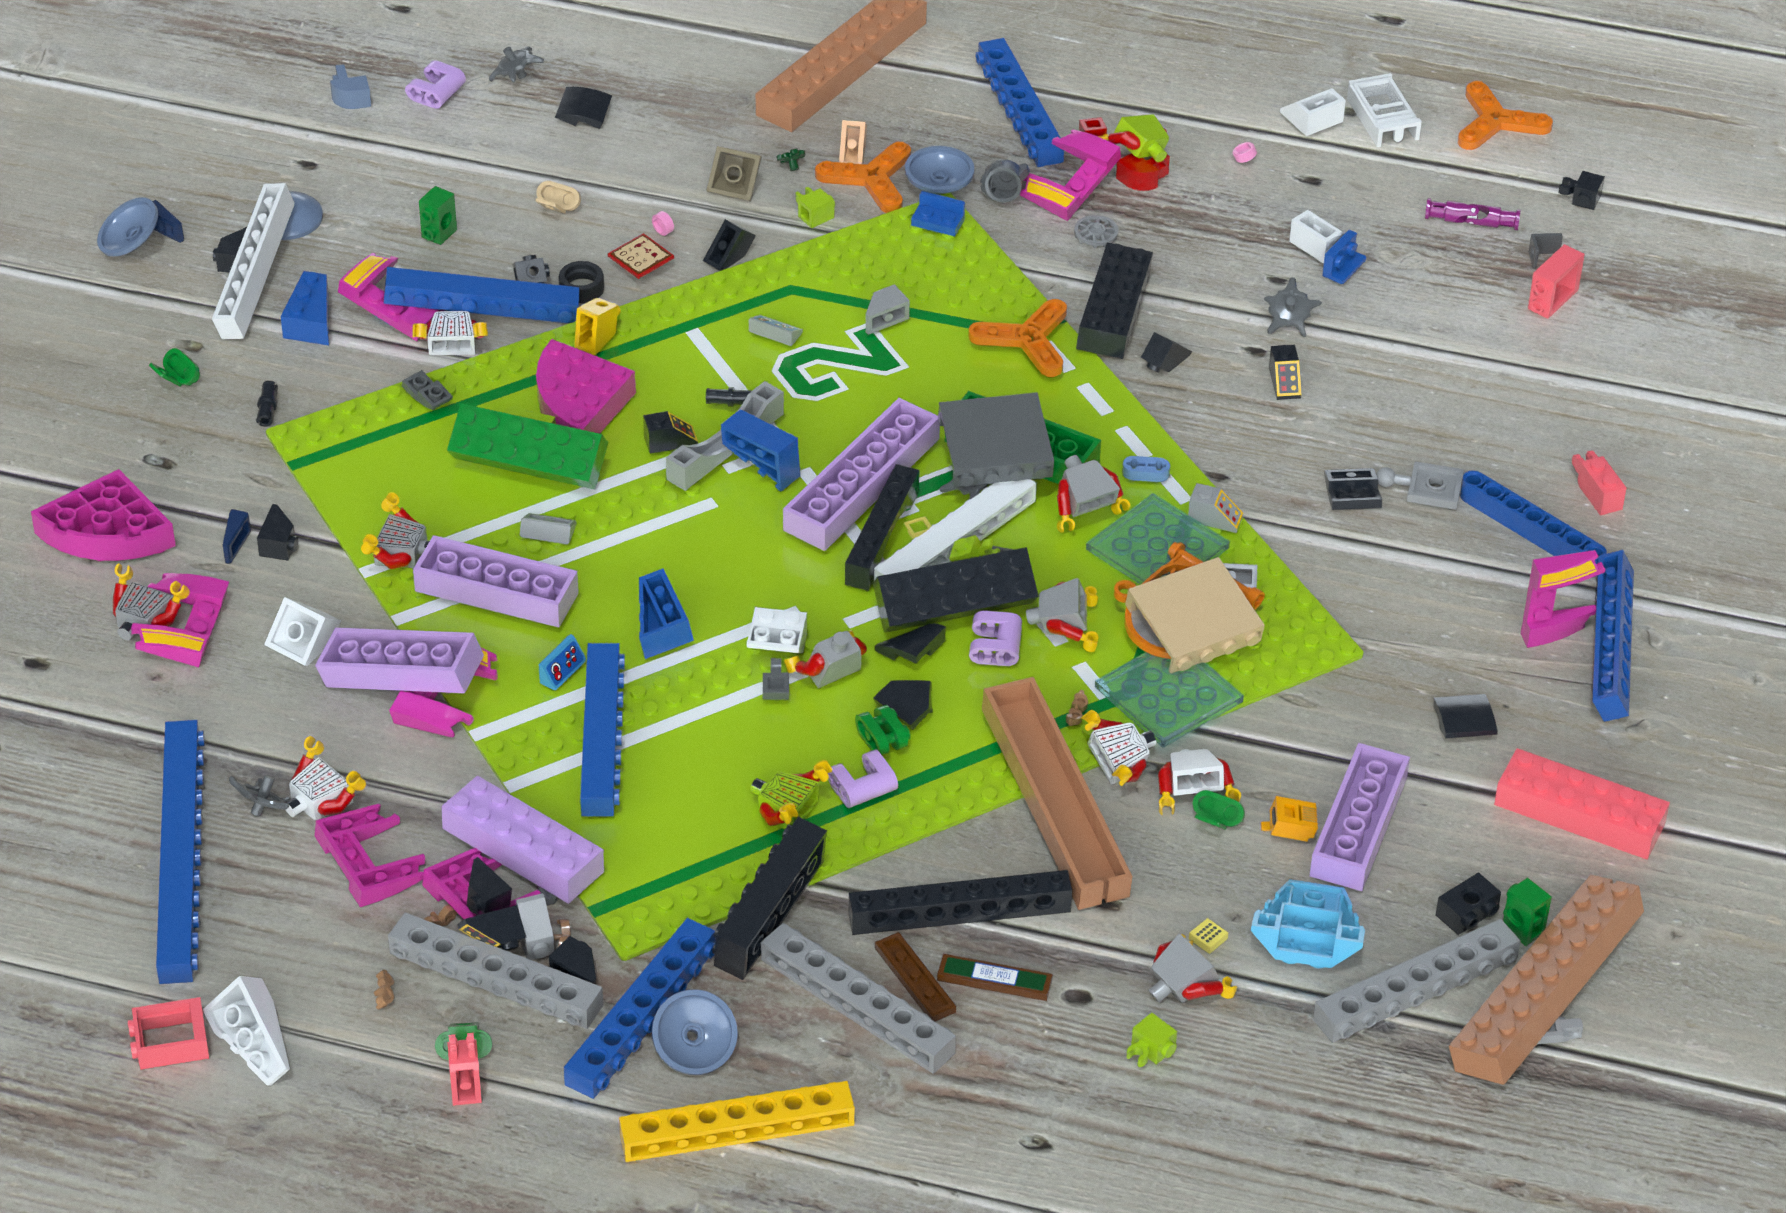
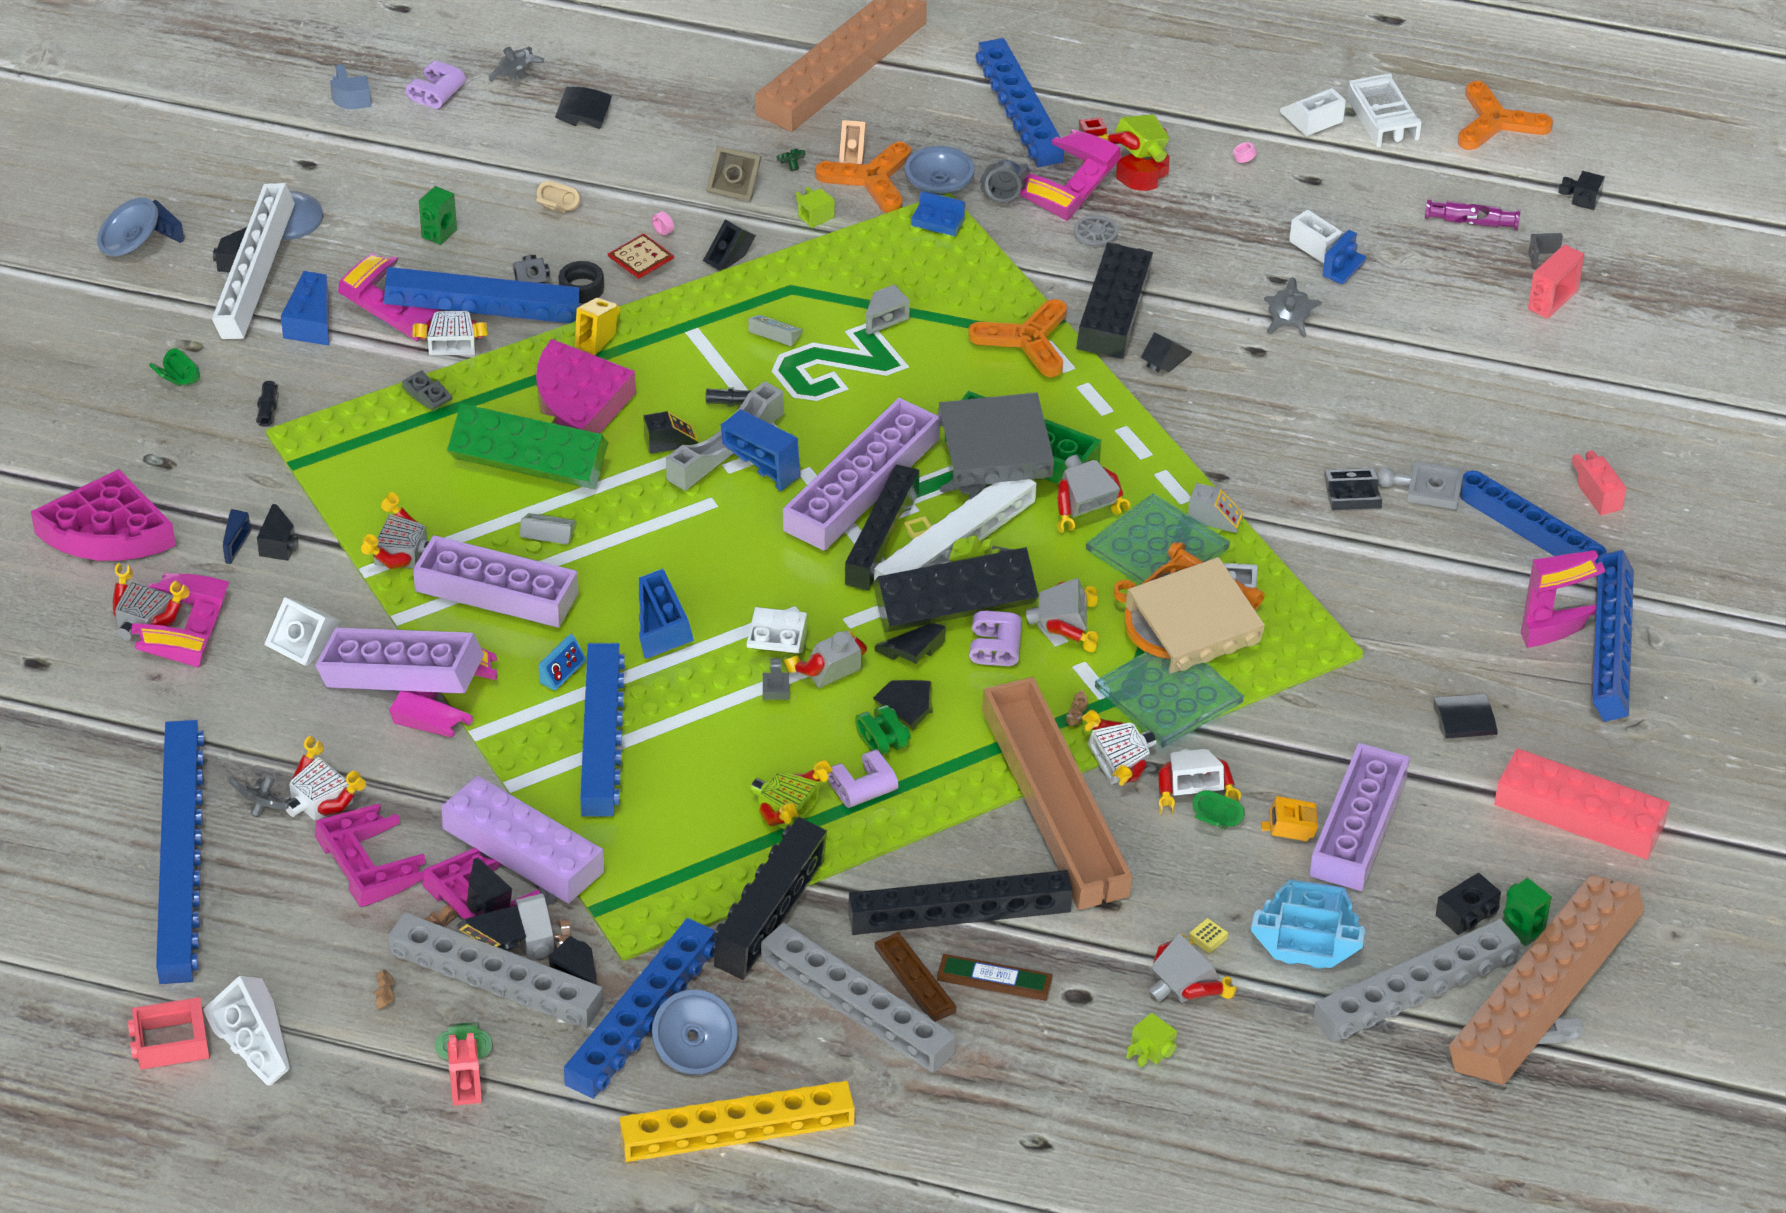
(1146, 469): medium blue beam -> none
(1285, 372): slope -> none

